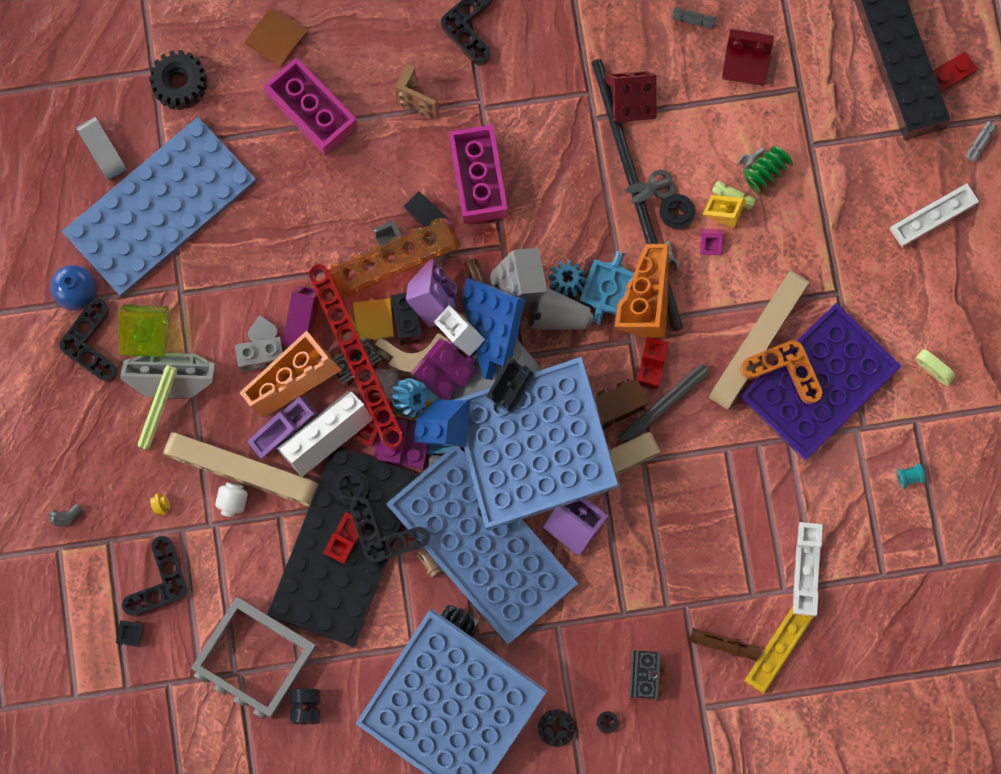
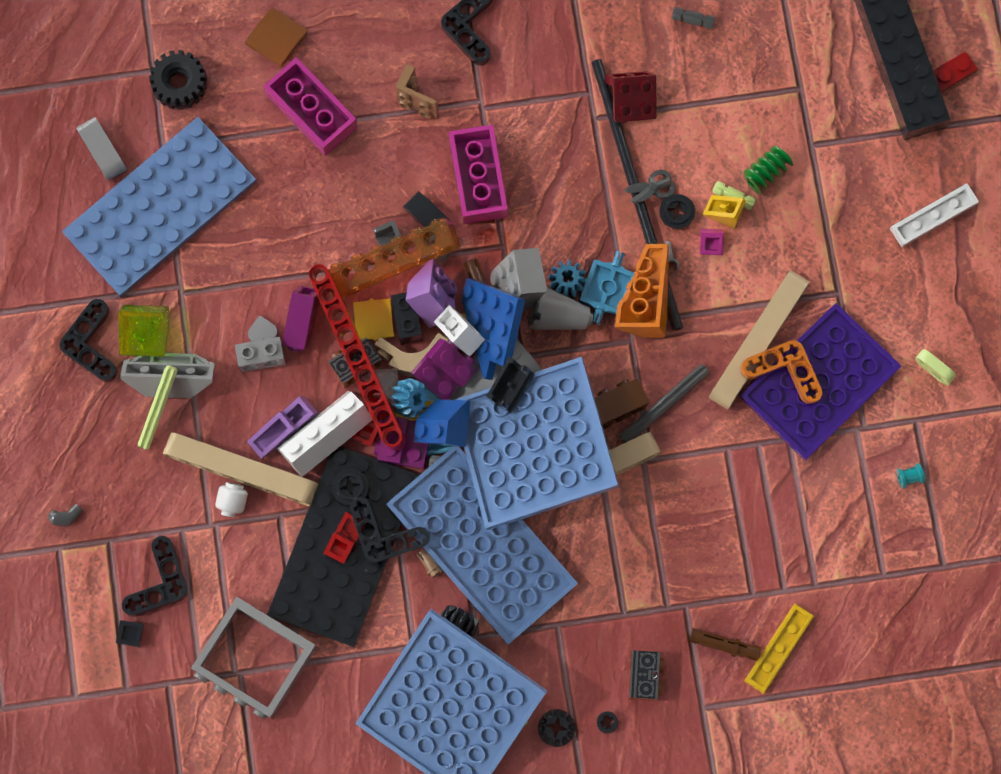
(73, 287): blue cylinder -> none
(160, 504): yellow plate -> none
(290, 375): orange wedge -> none
(305, 698): black wheel -> none
(576, 524): medium lavender slope -> none
(652, 362): red slope -> none
(747, 57): dark red bracket -> none
(747, 159): light grey hand -> none
(807, 569): white slope -> none
(981, 141): light grey axle -> none

